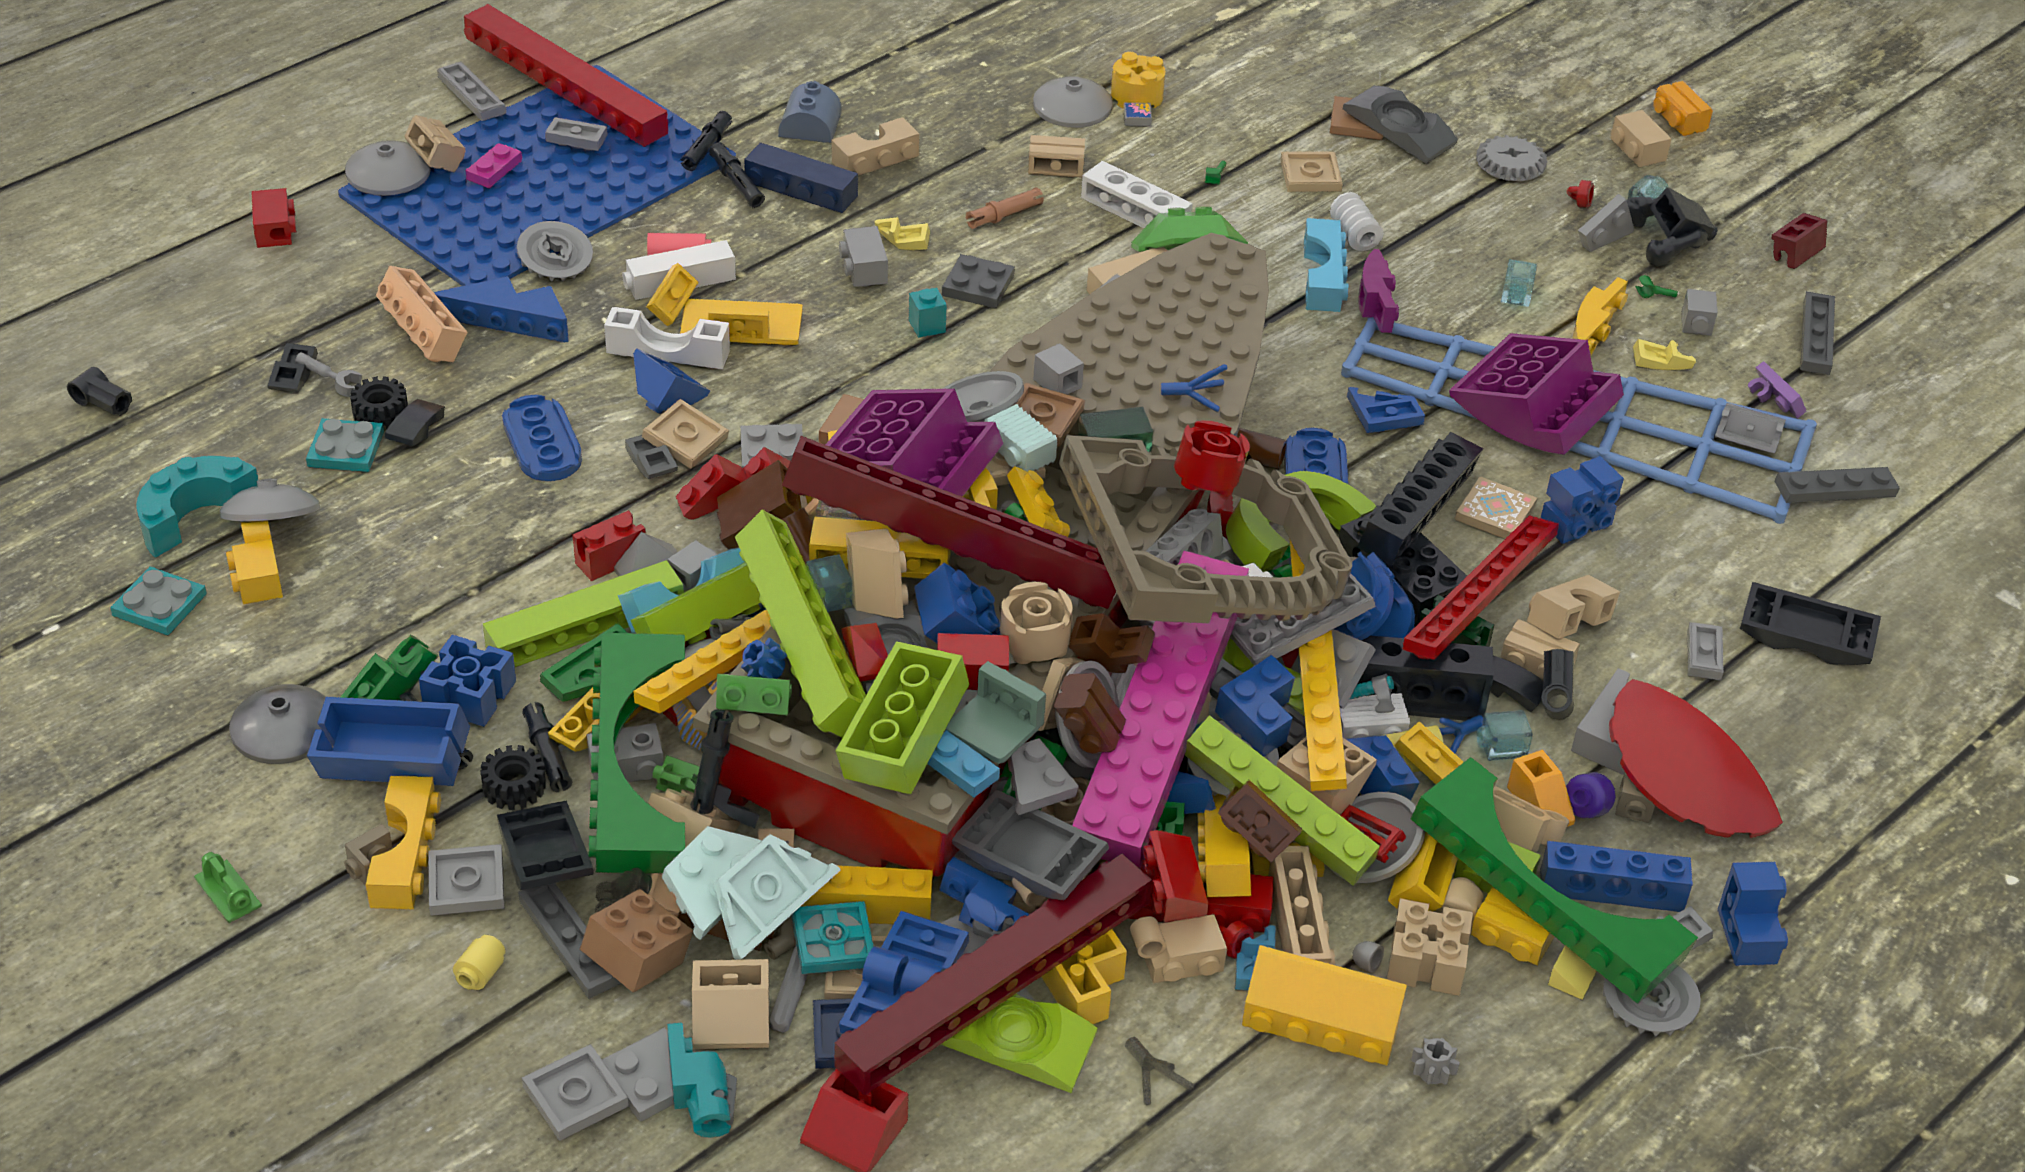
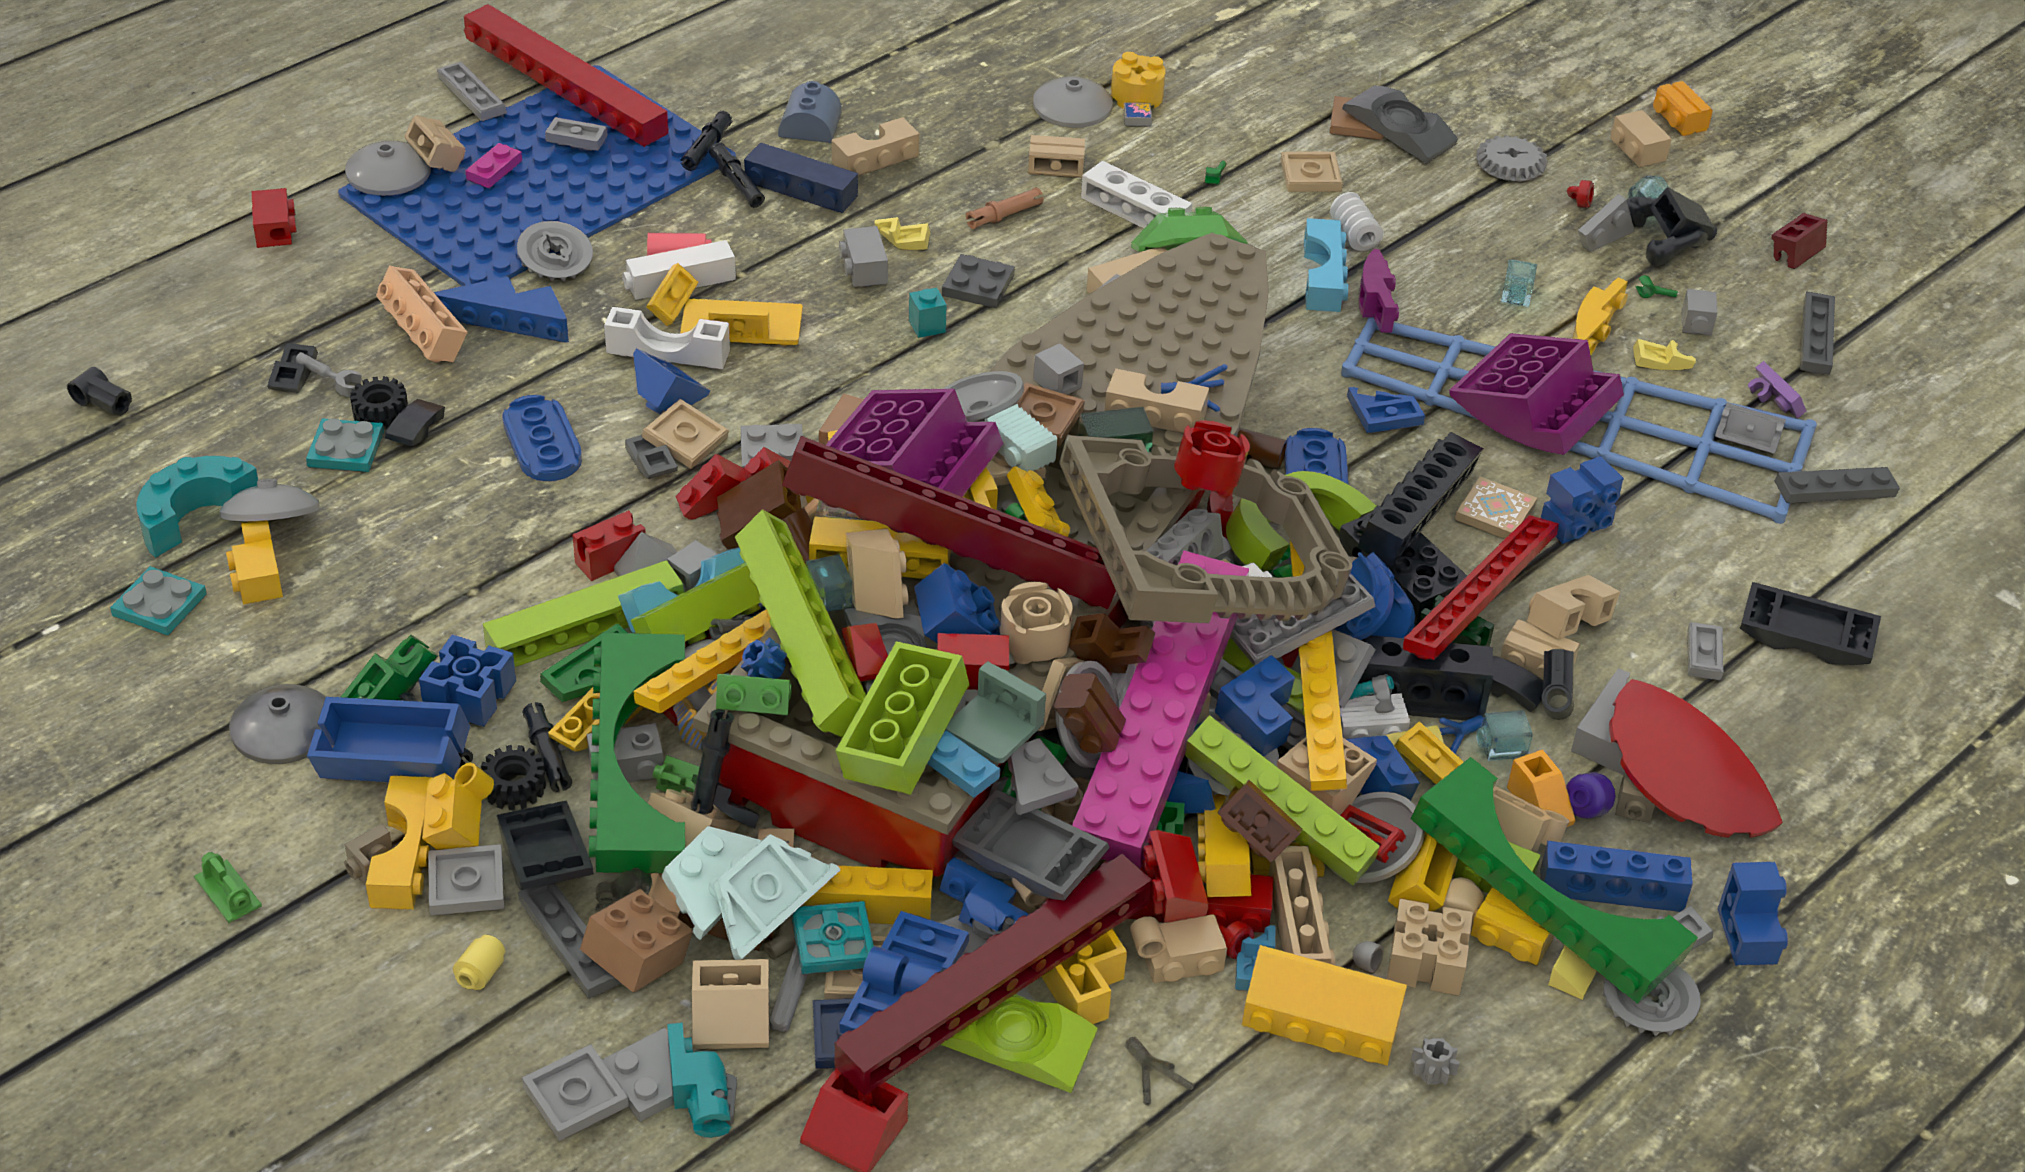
(455, 807): none -> yellow hinge
(1165, 411): none -> tan arch

